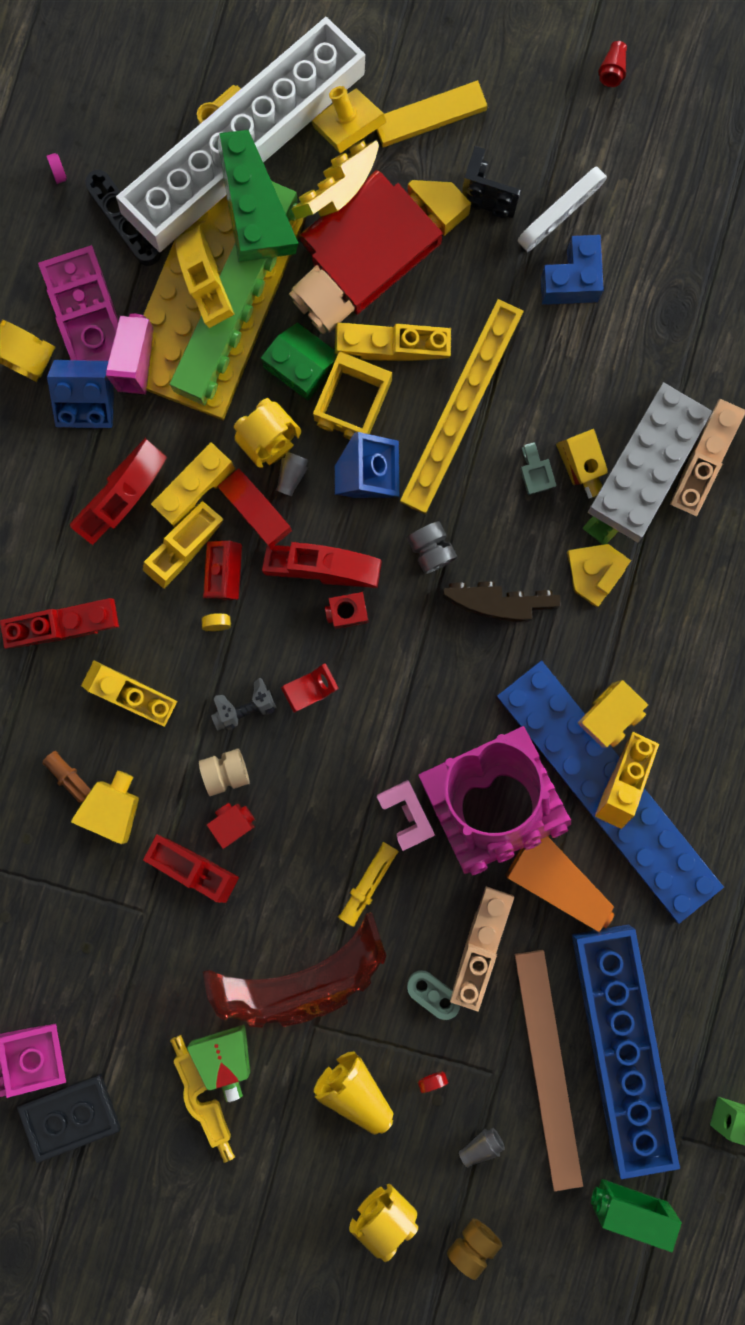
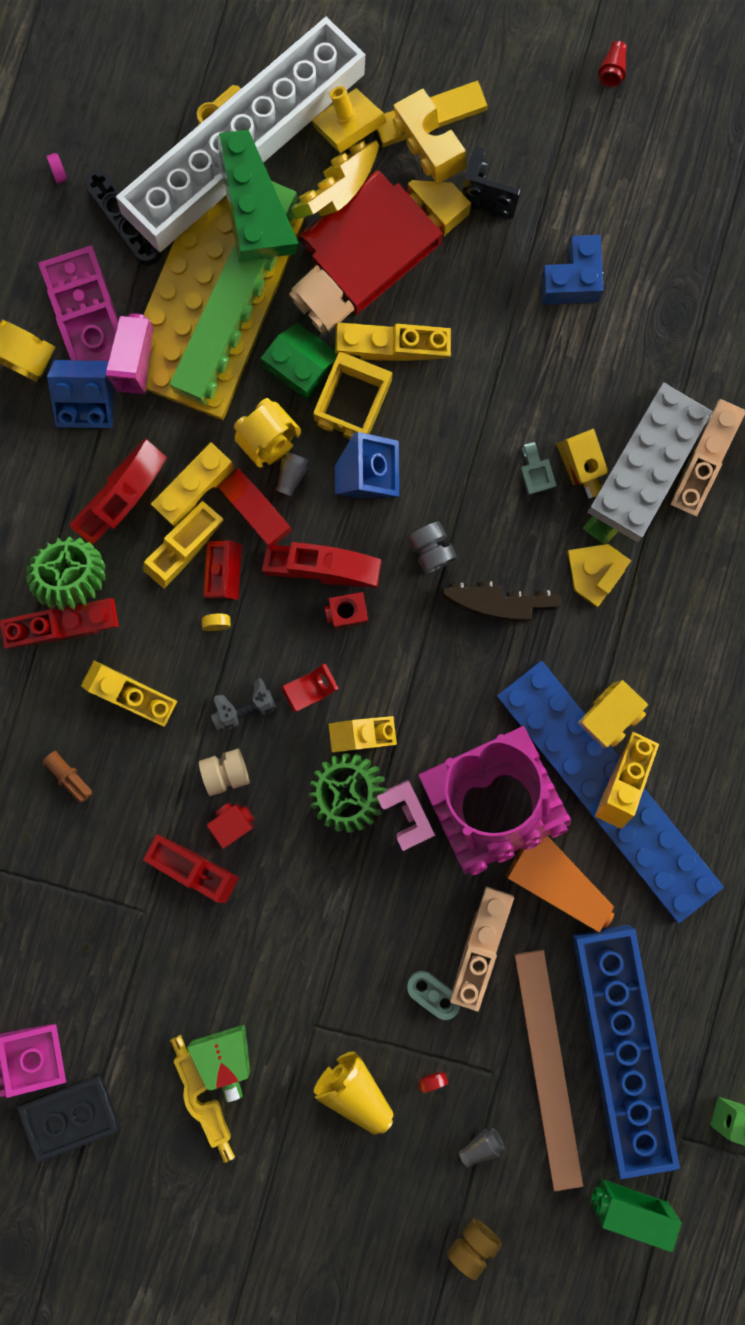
(73, 580): none -> bright green gear
(109, 809): yellow torso -> none
(202, 276): yellow slope -> none
(302, 994): clear red windscreen -> none
(341, 802): none -> bright green gear
(362, 734): none -> yellow slope
(362, 894): yellow pin -> none
(384, 1222): yellow brick -> none
(439, 155): none -> yellow arch
(461, 406): yellow plate -> none
(562, 209): white beam -> none

